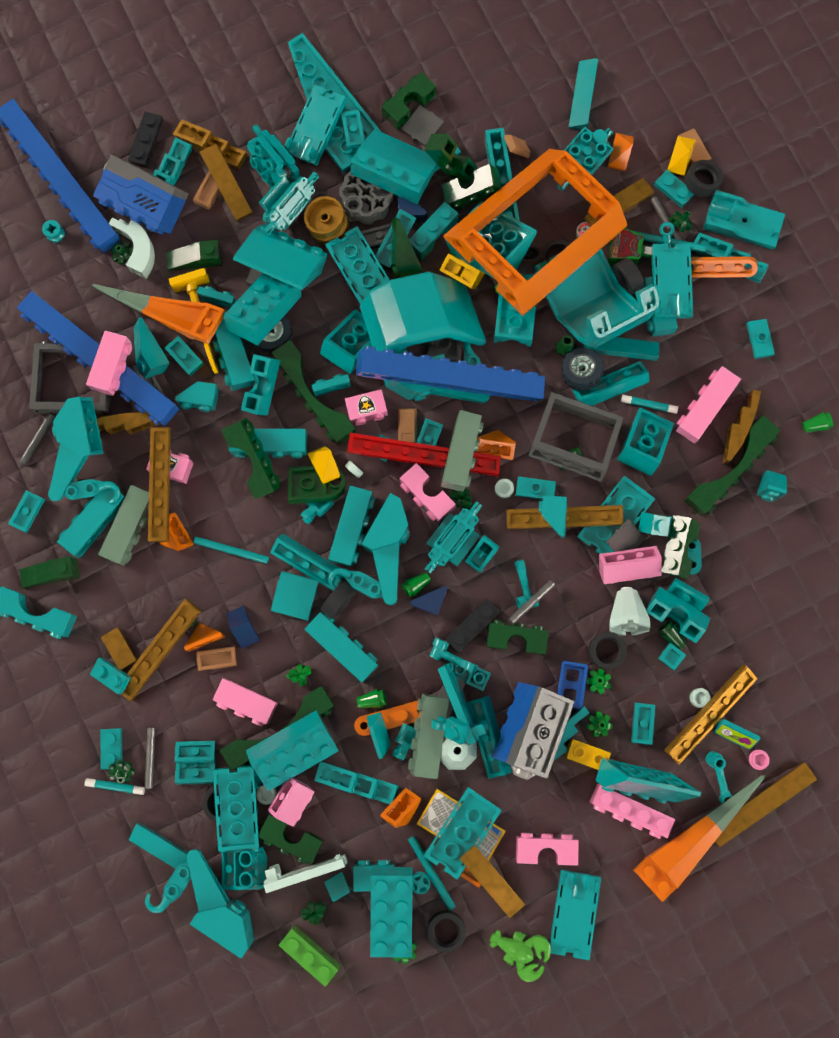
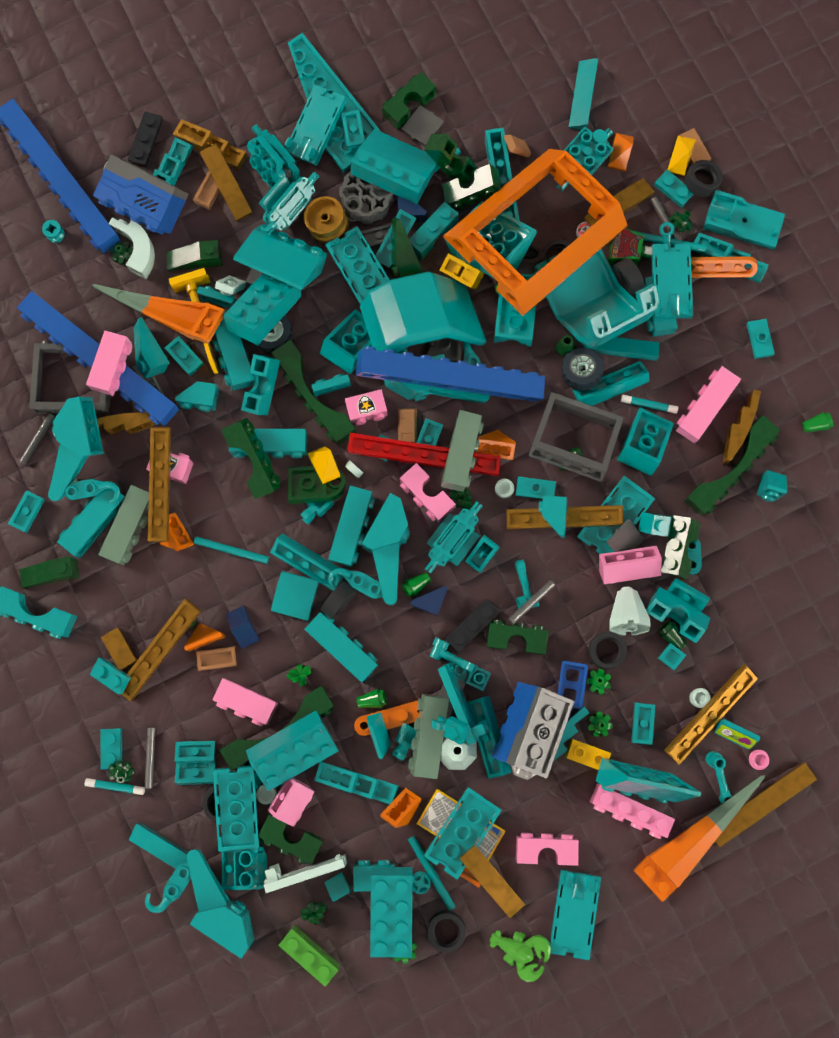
(230, 285): none -> light aqua plate

